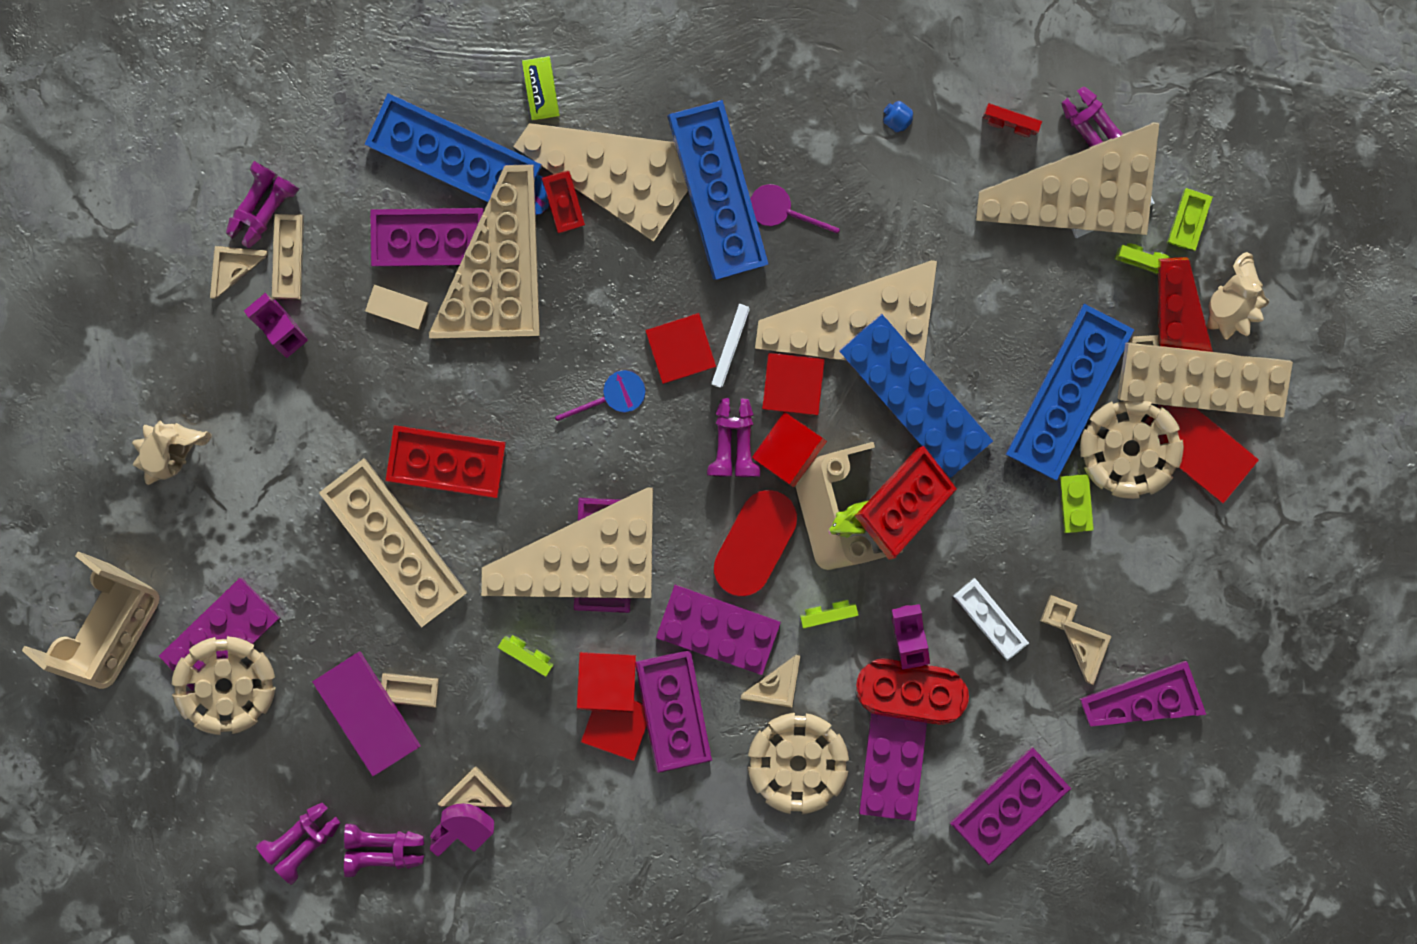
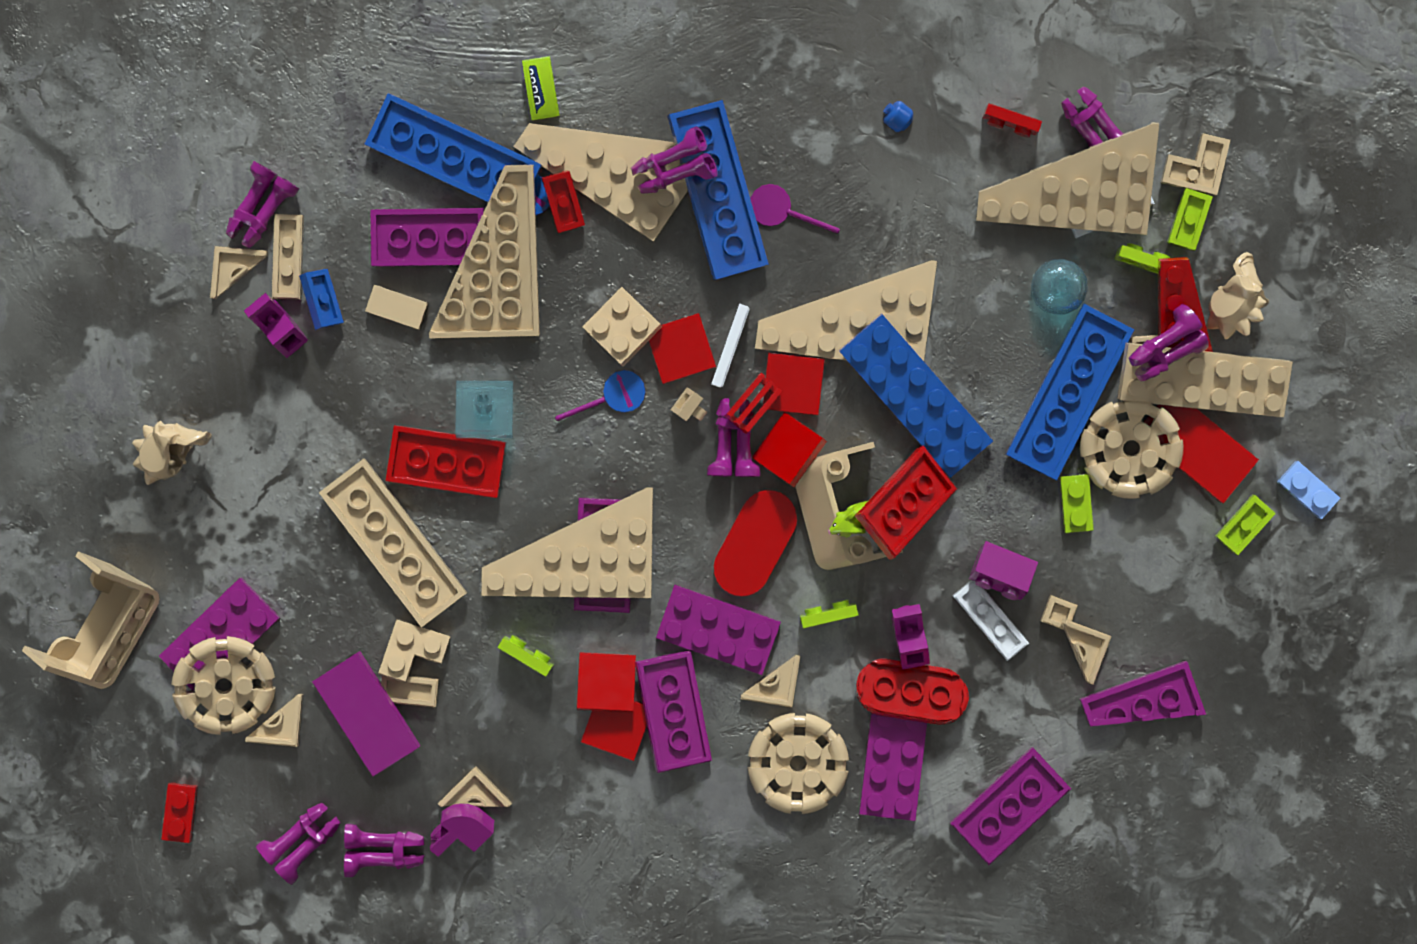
(179, 812): none -> red plate
(282, 727): none -> tan tile
(321, 299): none -> blue plate
(406, 643): none -> tan plate
(484, 409): none -> clear light blue tile
(622, 326): none -> tan plate
(688, 405): none -> tan tile
(702, 165): none -> magenta piece
(768, 385): none -> red tile
(1003, 571): none -> magenta brick
(1059, 287): none -> clear light blue cylinder
(1150, 354): none -> magenta piece
(1202, 173): none -> tan plate
(1245, 524): none -> lime plate
(1308, 490): none -> light blue plate

